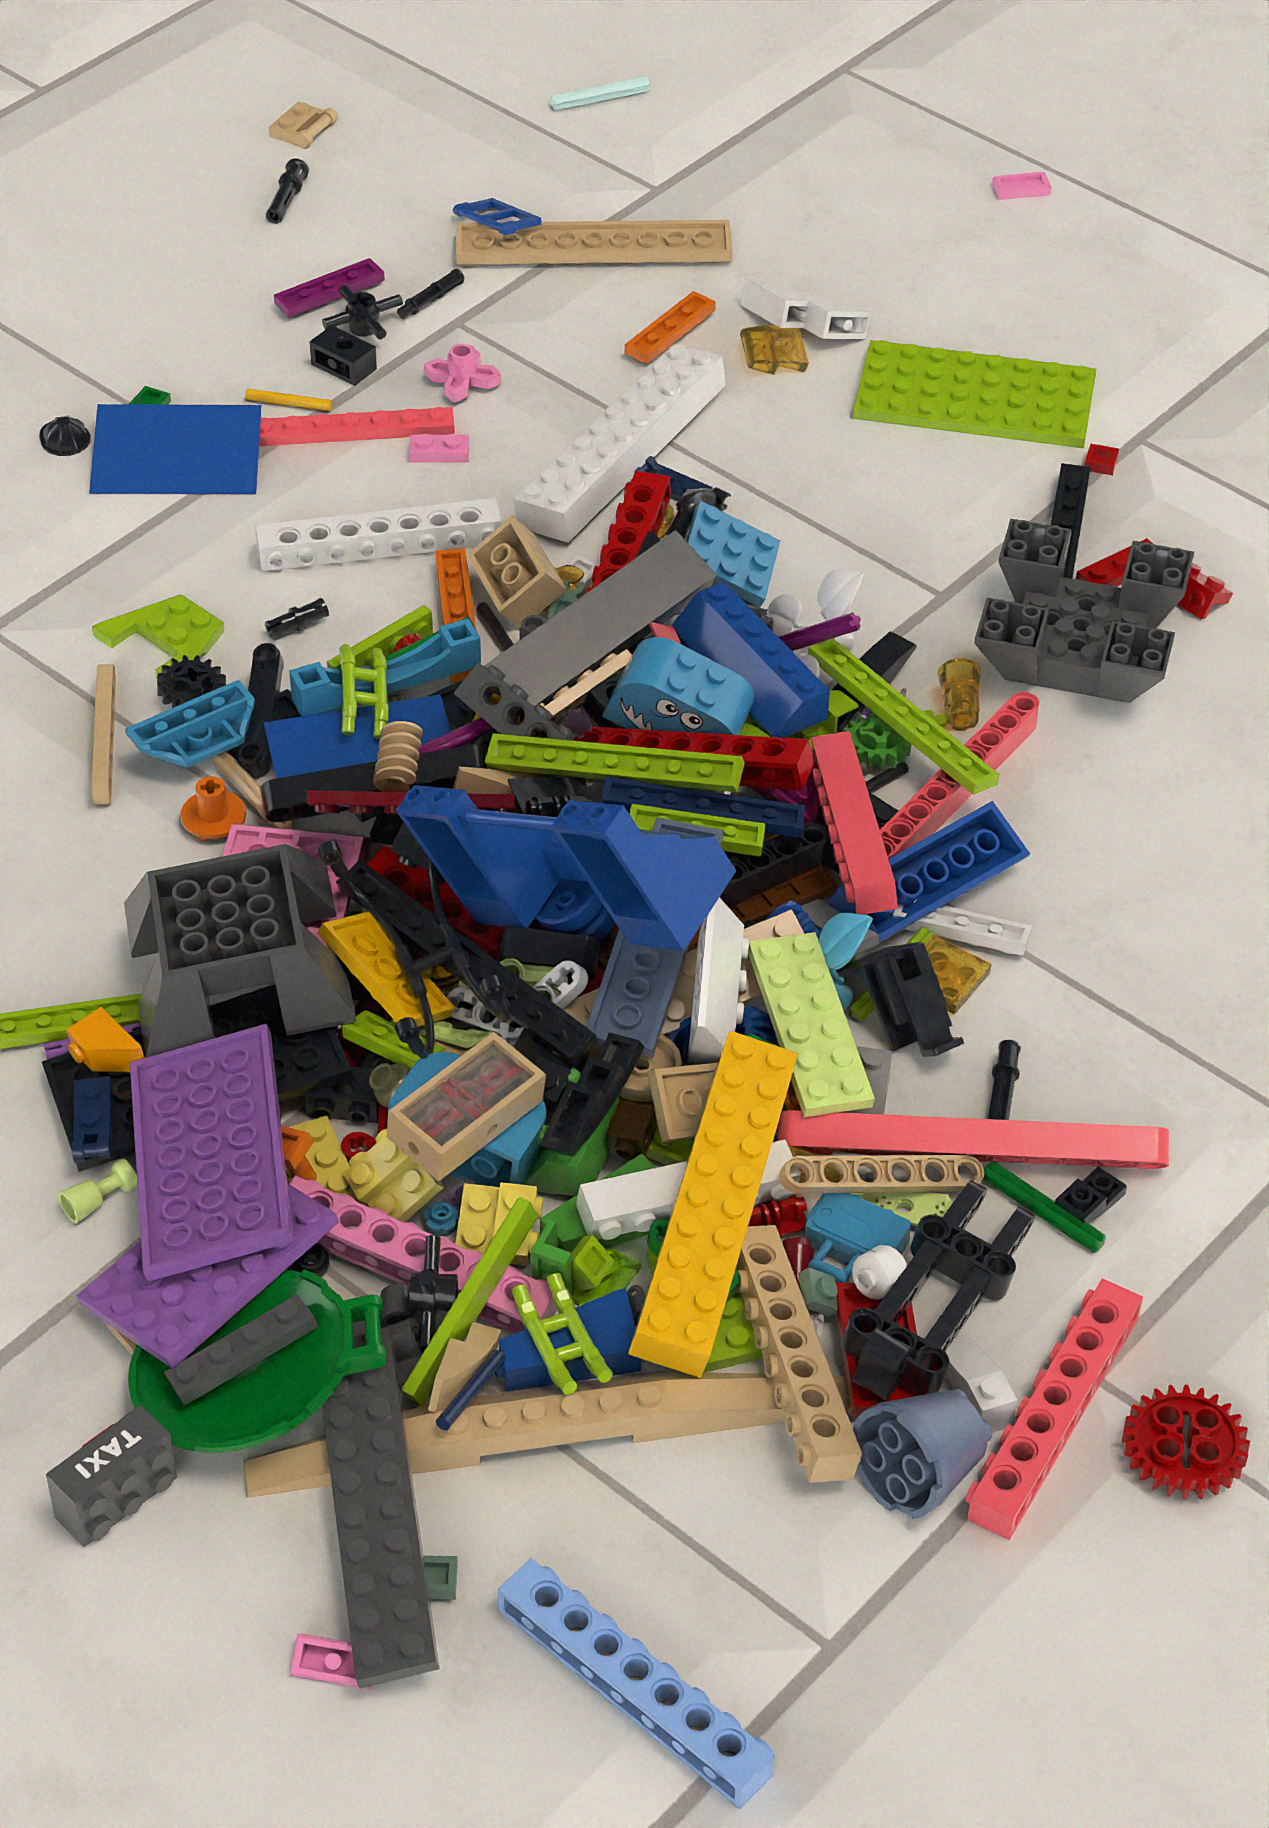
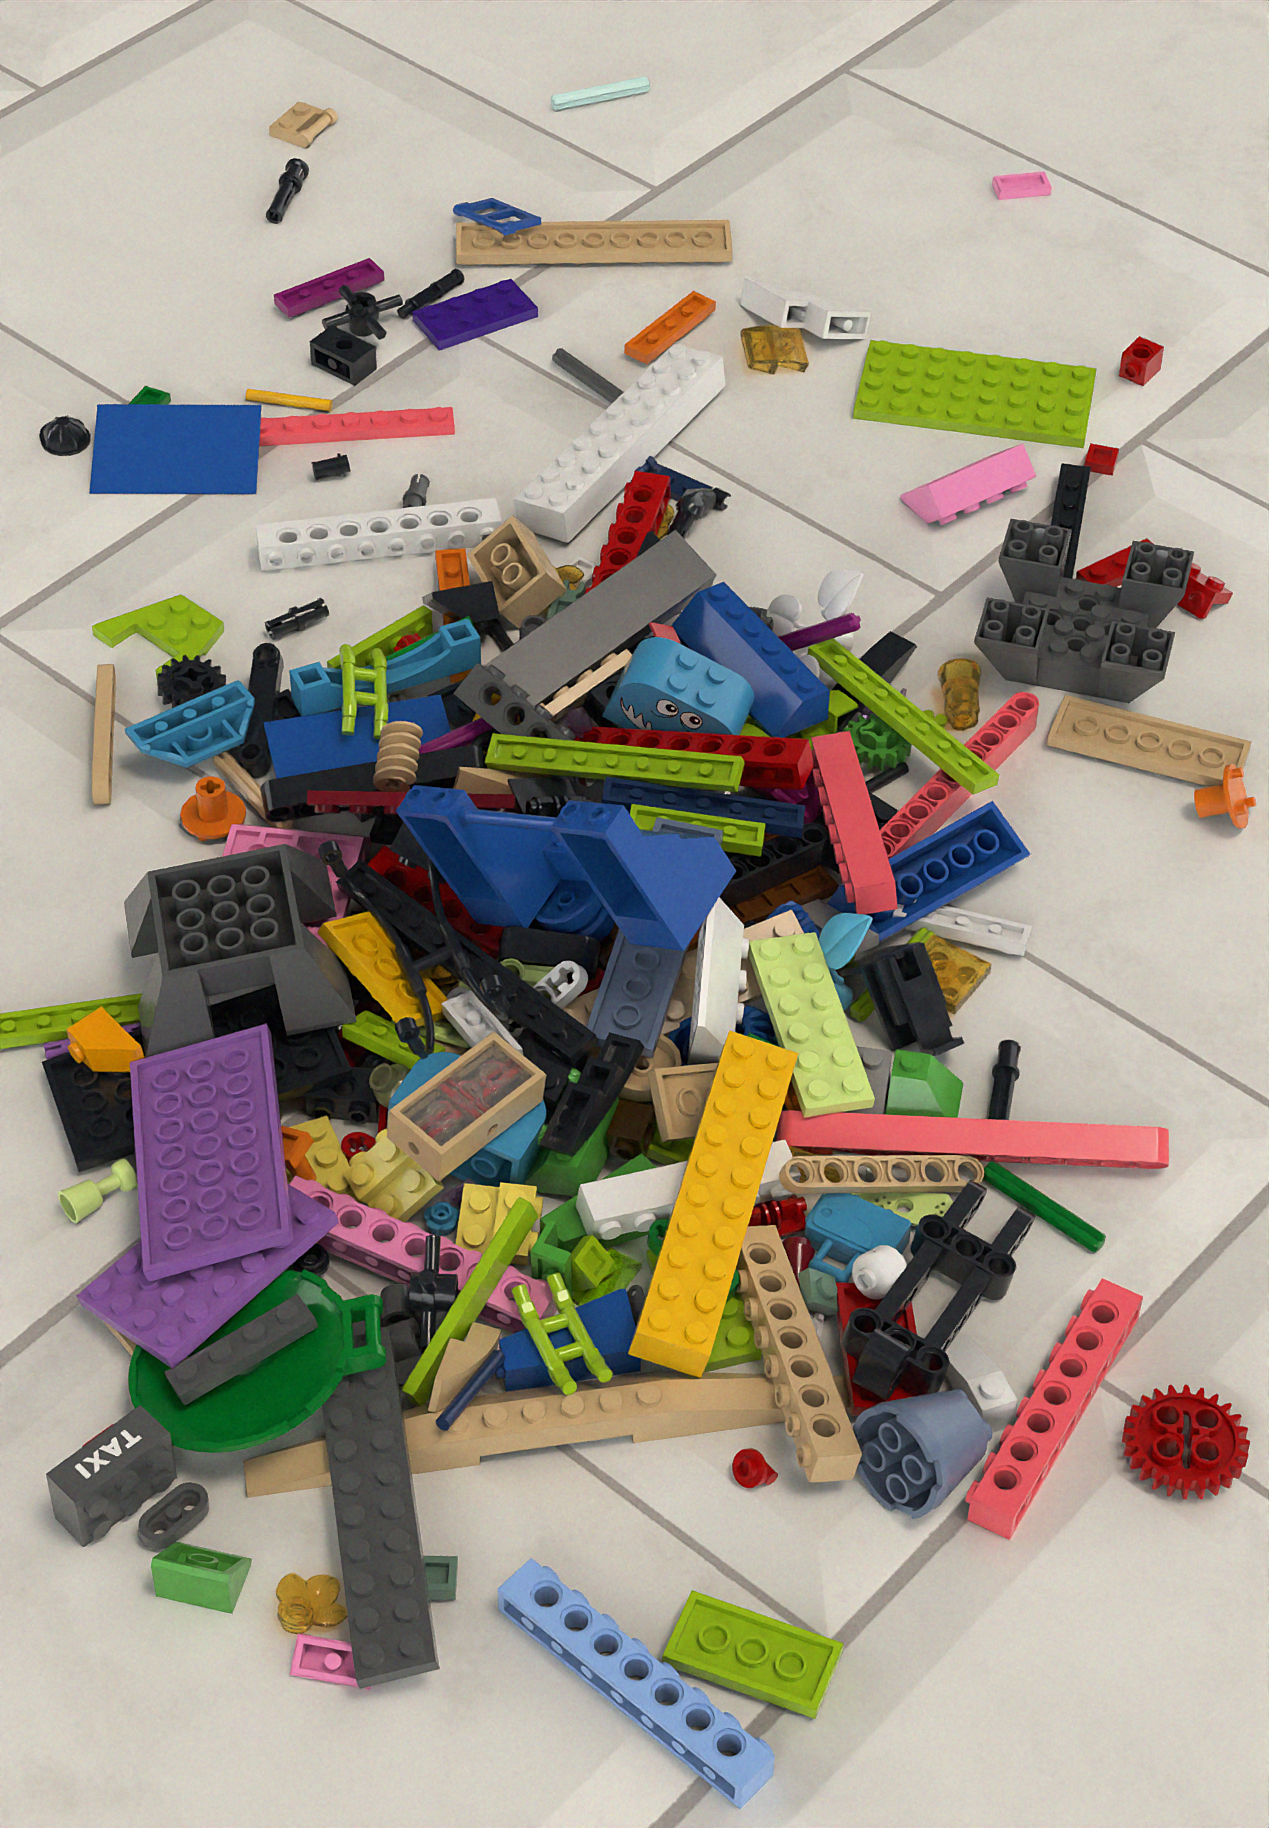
(92, 1119): dark blue plate -> none
(171, 1516): none -> dark grey plate
(199, 1576): none -> bright green slope
(309, 1602): none -> clear yellow plate
(331, 467): none -> black pin
(416, 494): none -> dark grey pin
(439, 448): bright pink plate -> none
(461, 371): bright pink plant -> none
(473, 600): none -> black slope
(474, 1020): none -> white plate
(475, 314): none -> dark purple plate
(586, 375): none -> dark grey axle
(734, 551): dark azure plate -> none
(752, 1469): none -> red plate
(753, 1654): none -> lime plate
(922, 1087): none -> bright green slope
(971, 485): none -> bright pink slope
(1091, 1196): black slope -> none
(1141, 361): none -> red brick
(1145, 742): none -> tan plate
(1226, 798): none -> orange piece

